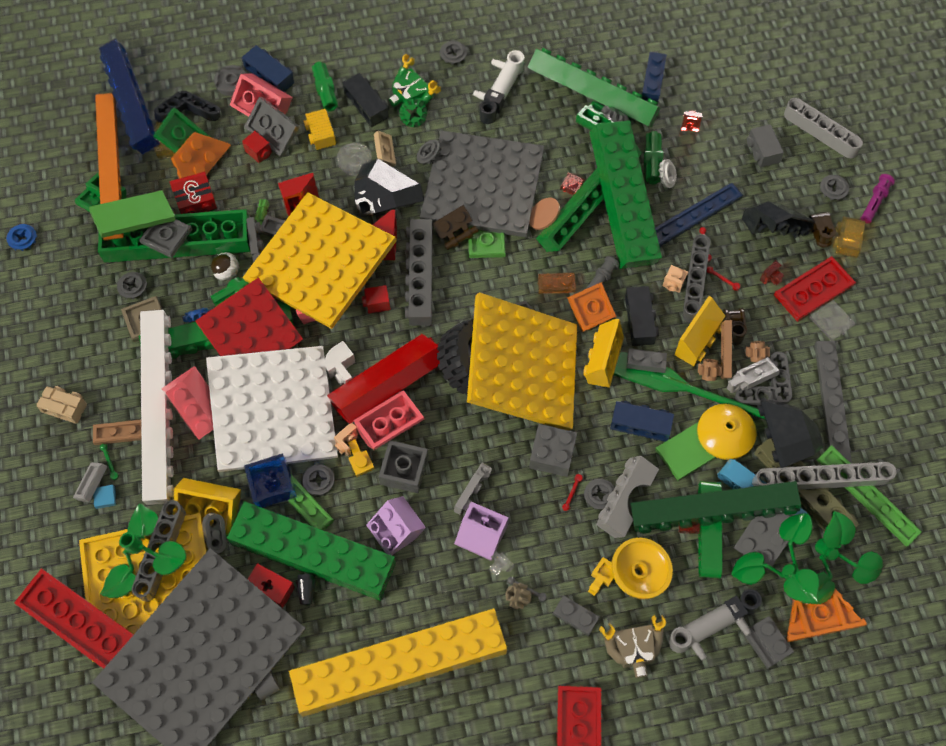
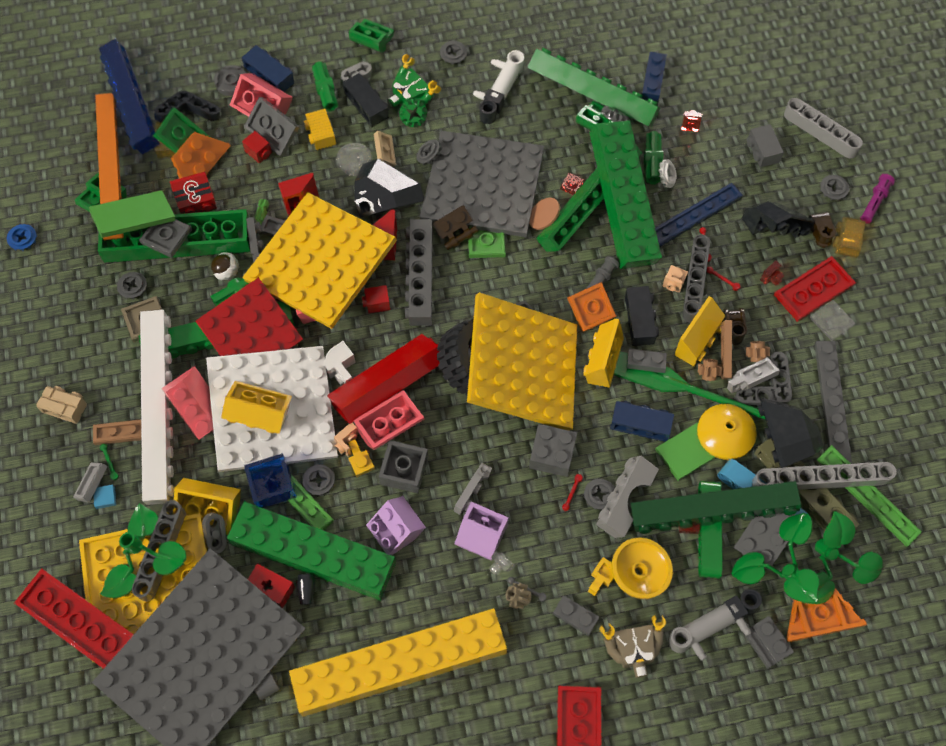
(195, 314): blue gear -> none
(256, 407): none -> yellow slope
(358, 68): none -> light grey beam
(371, 35): none -> green brick
(556, 283): clear orange plate -> none

